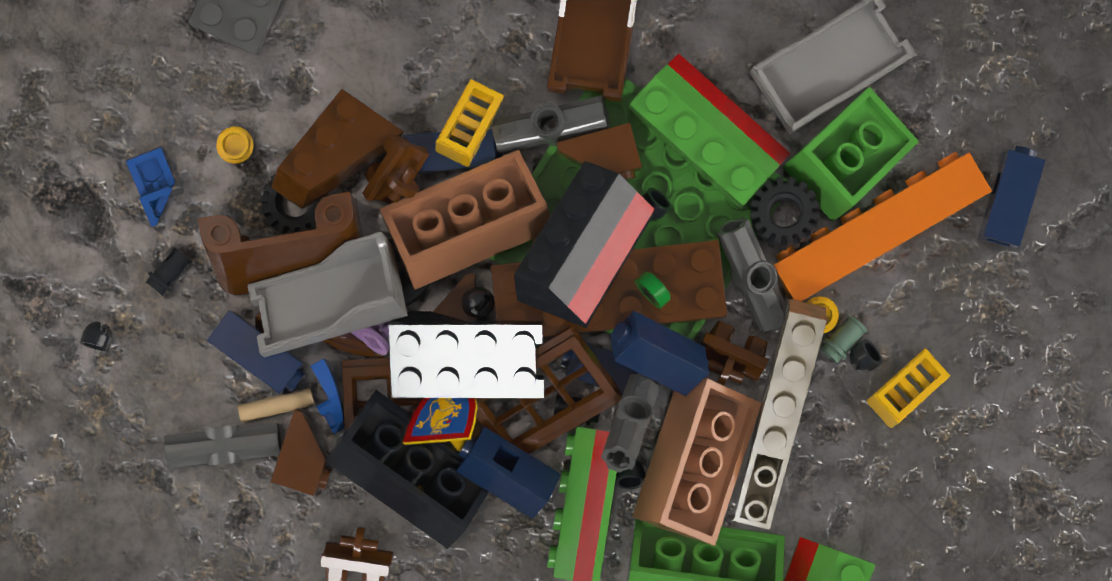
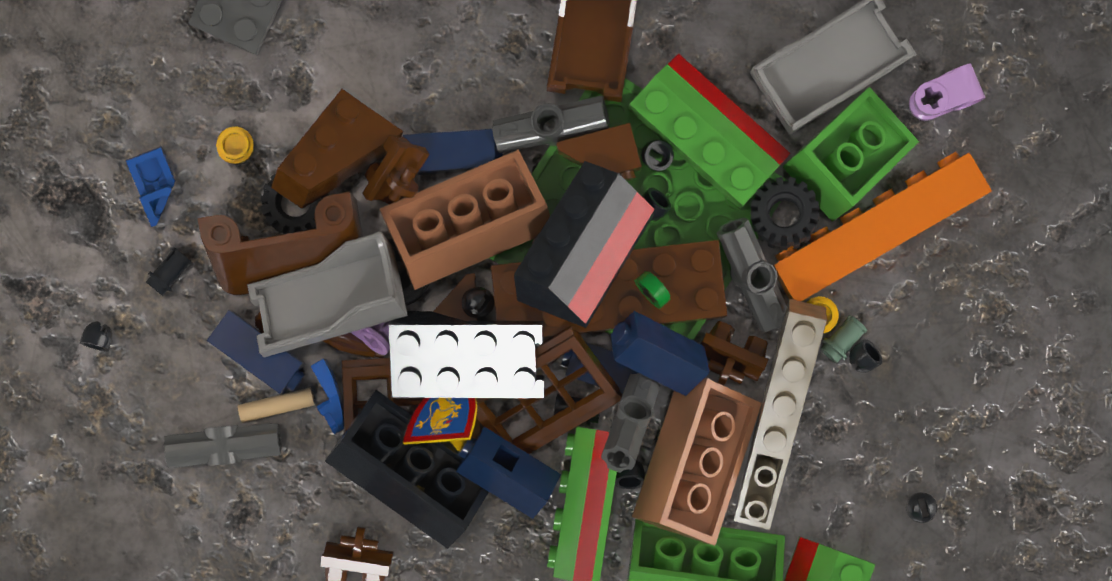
(302, 458): reddish brown slope -> none
(454, 150): yellow slope -> none
(661, 148): none -> black hinge
(886, 410): yellow slope -> none
(914, 511): none -> black hinge
(951, 91): none -> lavender piece
(1012, 197): dark blue brick -> none

